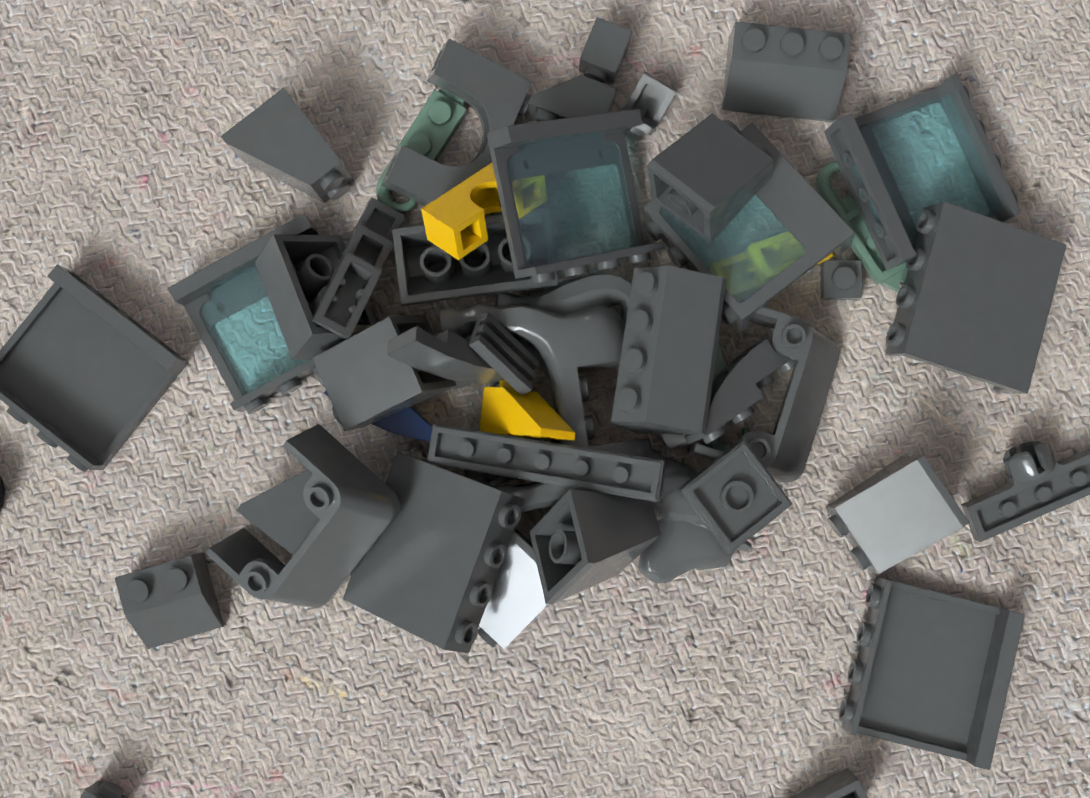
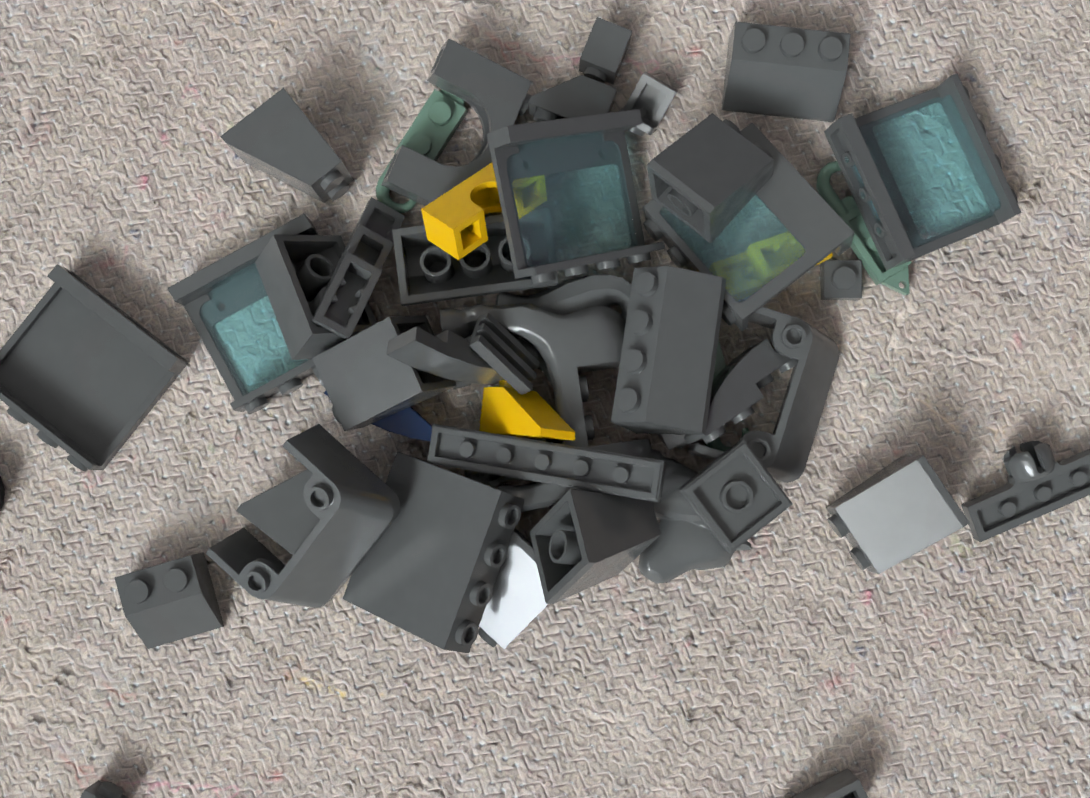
(931, 671): dark grey panel -> none
(976, 297): dark grey panel -> none

